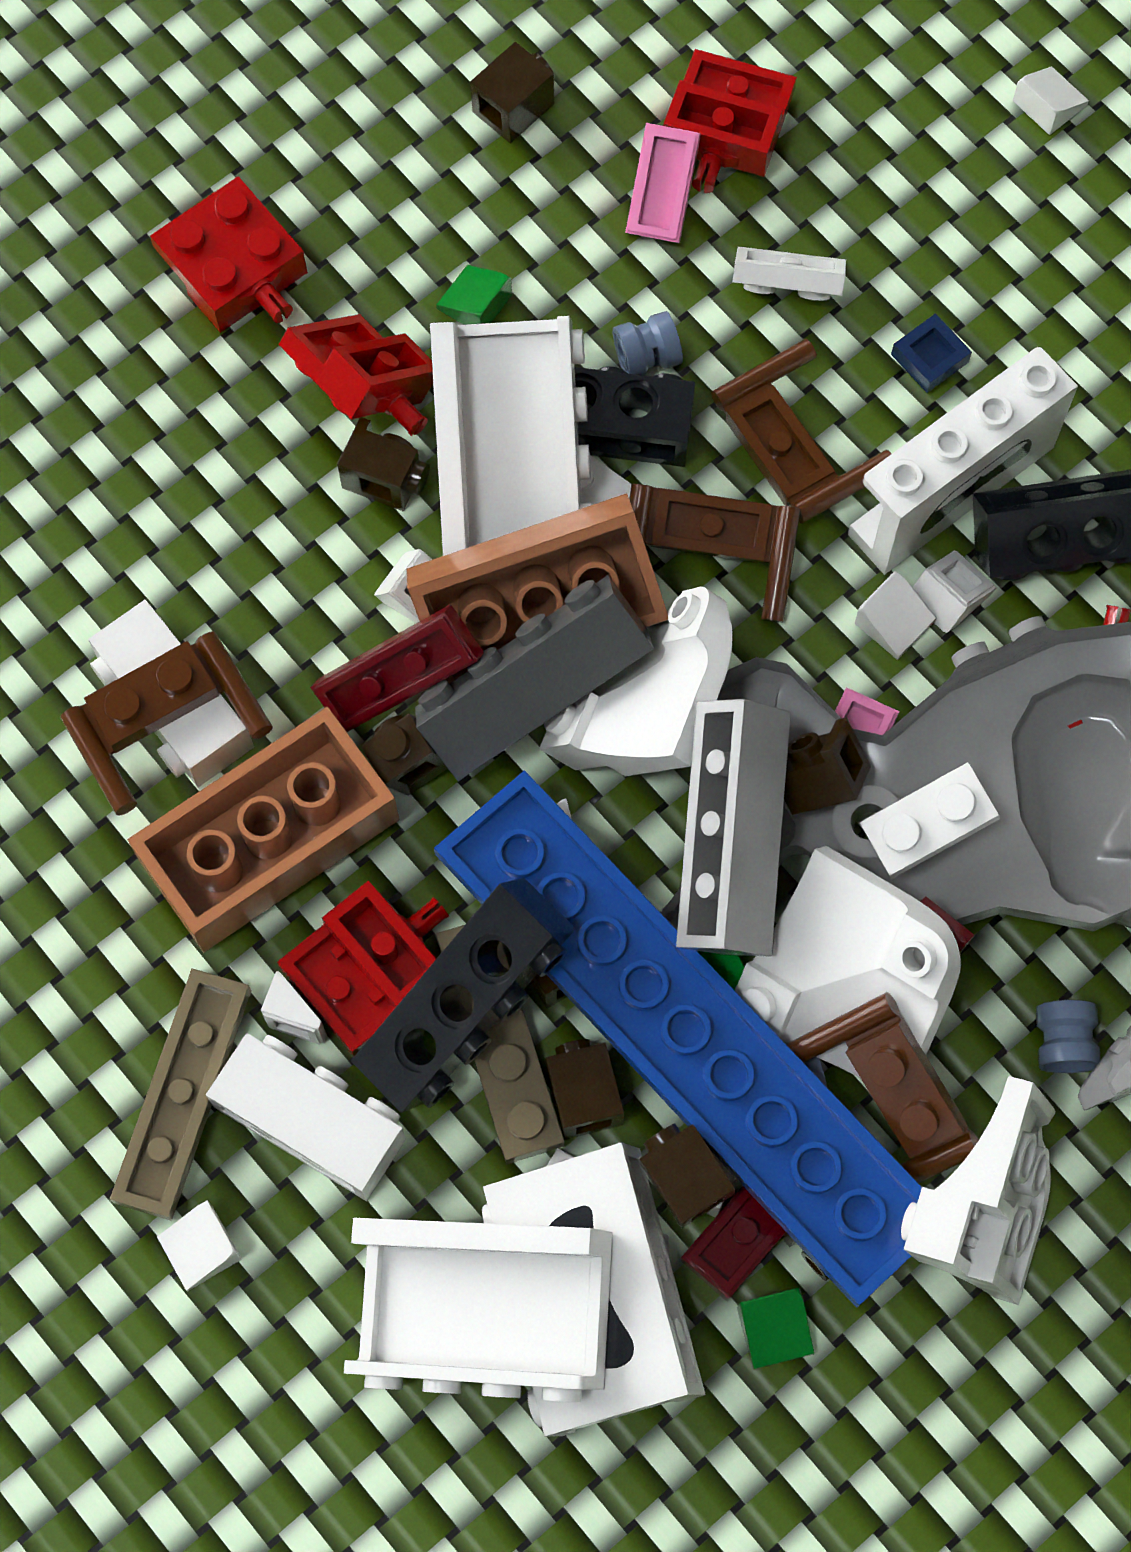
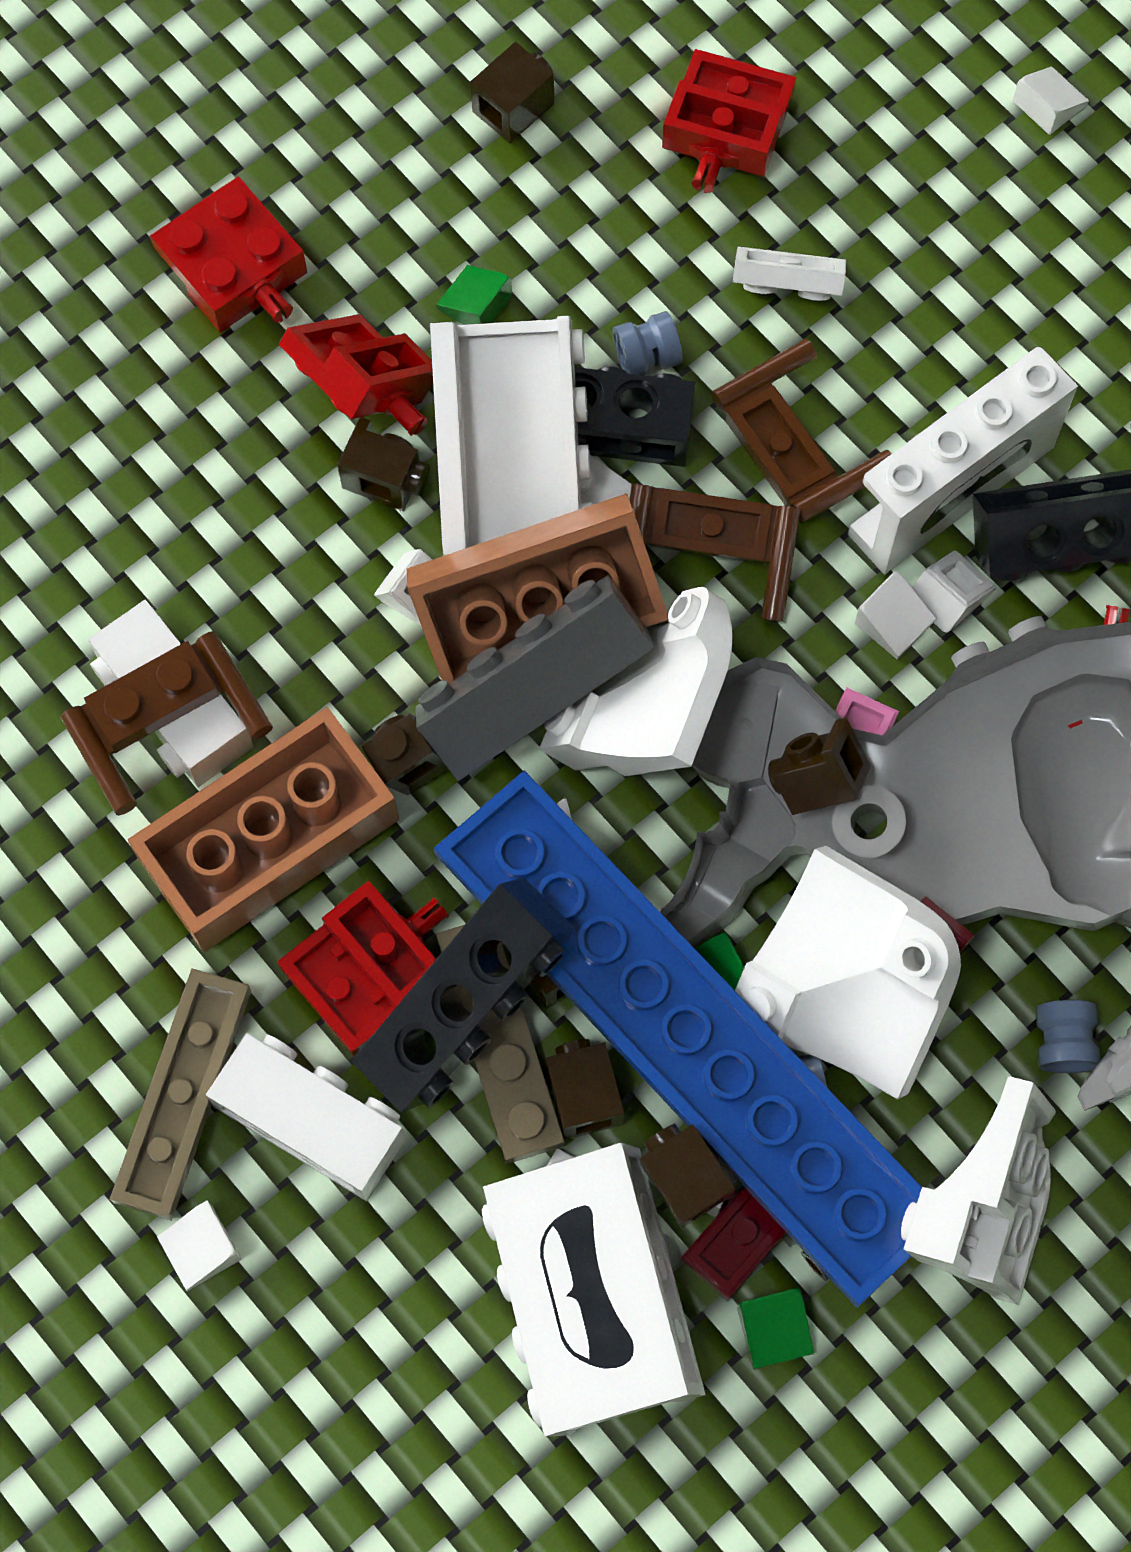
(289, 1013): white slope -> none
(398, 668): dark red tile -> none
(483, 1307): white panel -> none
(663, 182): bright pink tile -> none
(733, 828): light grey brick -> none
(899, 1083): reddish brown plate -> none
(930, 820): white plate -> none
(931, 353): dark blue plate -> none

